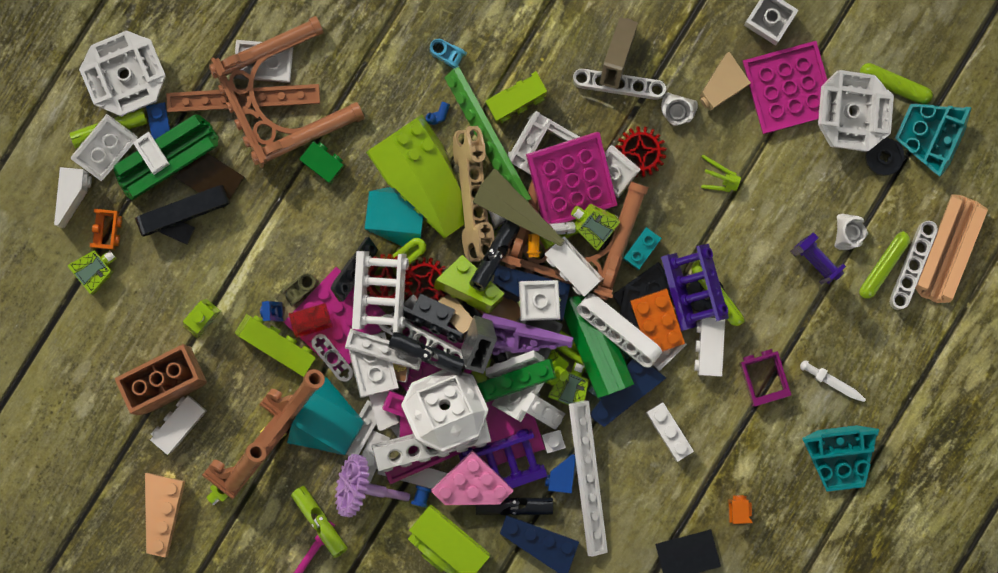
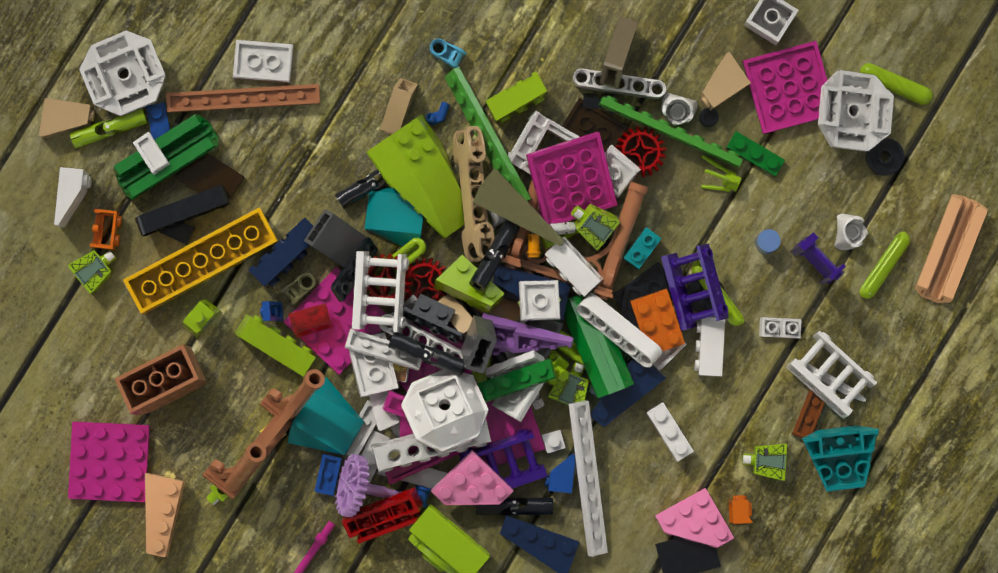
(64, 117): none -> tan slope
(104, 147): white plate -> none
(108, 461): none -> dark pink plate
(177, 424): white brick -> none
(201, 261): none -> yellow brick
(259, 54): nougat arch -> none
(283, 255): none -> dark blue wedge
(322, 162): green brick -> none
(324, 529): lime piece -> none
(327, 343): light grey beam -> none
(328, 474): none -> blue plate
(334, 238): none -> dark grey brick
(359, 189): none -> black piece
(385, 510): none -> red brick
(398, 106): none -> tan slope
(543, 411): white plate -> none
(588, 121): none -> dark brown tile
(592, 103): none -> black piece
(678, 134): none -> bright green plate
(696, 521): none -> bright pink plate
(708, 118): none -> black tile
(755, 153): none -> green plate
(767, 241): none -> medium blue piece
(768, 461): none -> torso
(780, 327): none -> white slope
(785, 392): magenta window -> none
(808, 415): none -> dark orange tile
(828, 393): none -> white fence
(920, 258): white beam -> none
(933, 133): teal wedge -> none

